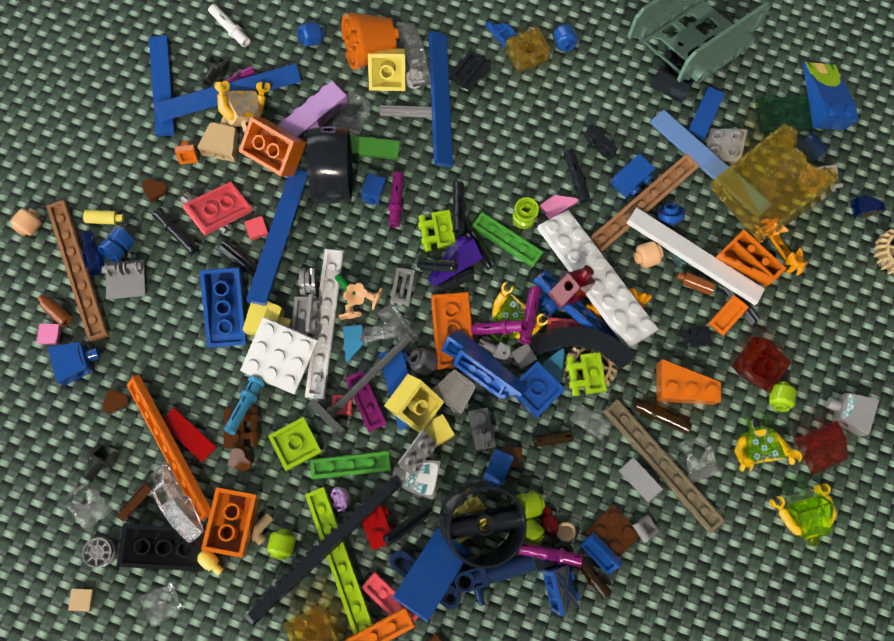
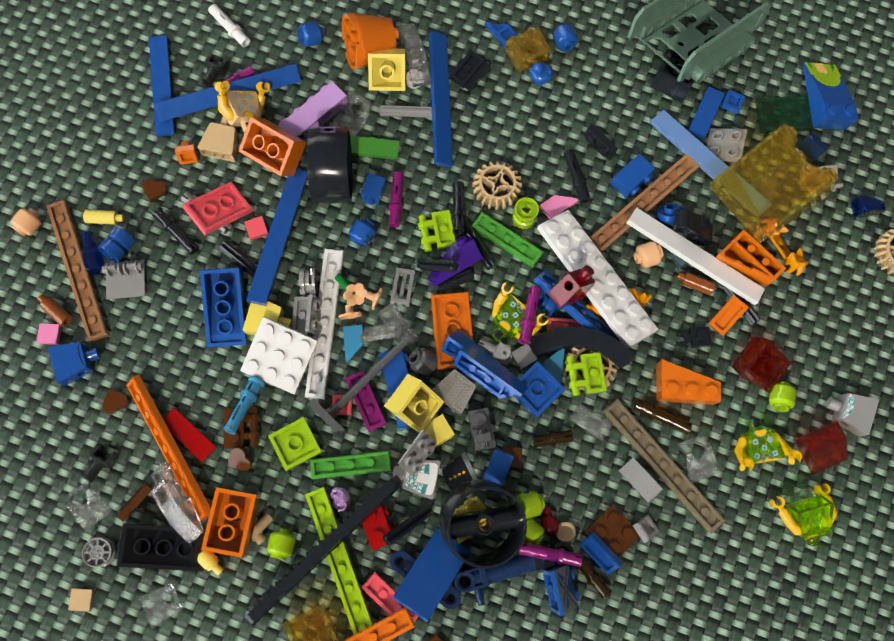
(362, 232): none -> blue head
(459, 472): none -> black sticker
(484, 178): none -> tan gear
(505, 327): magenta pin -> none
(541, 73): none -> blue animal
(693, 227): none -> black beam
(732, 101): none -> blue plate

